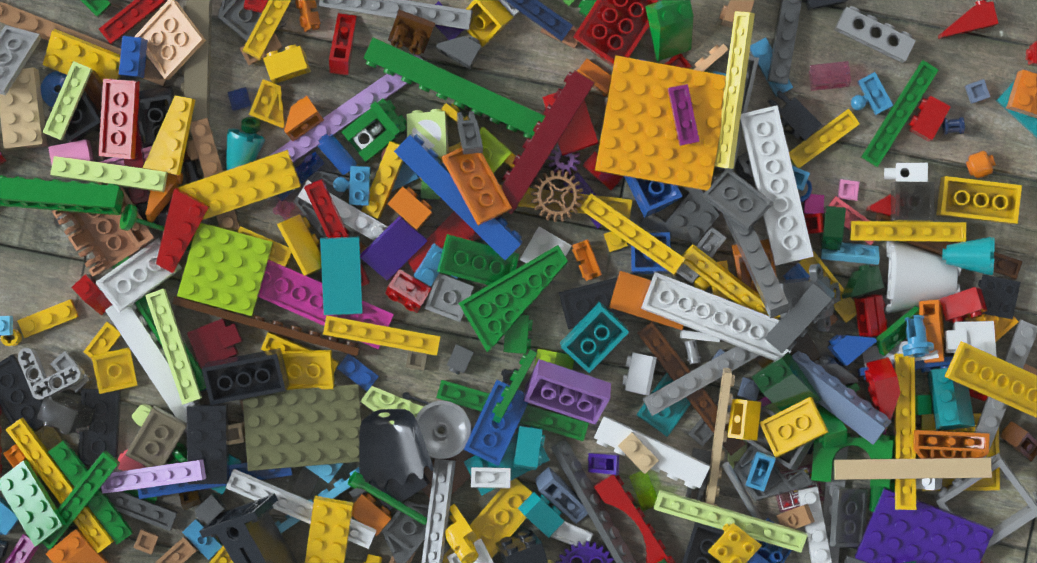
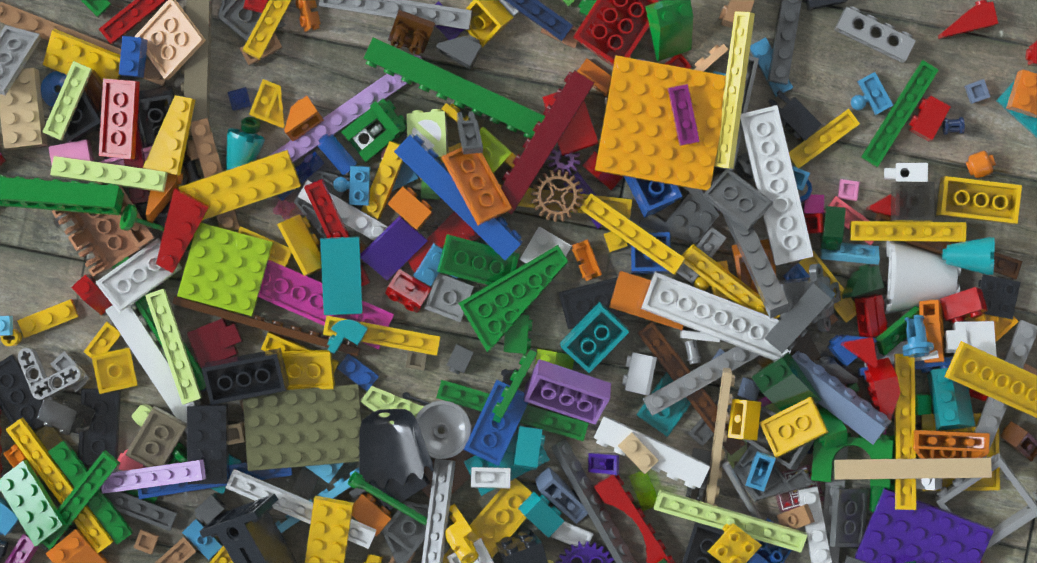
(190, 499): dark brown plate -> none
(286, 64): yellow brick -> none
(342, 44): red slope -> none
(346, 329): none -> teal brick
(829, 76): clear pink hinge -> none
(863, 349): none -> red slope

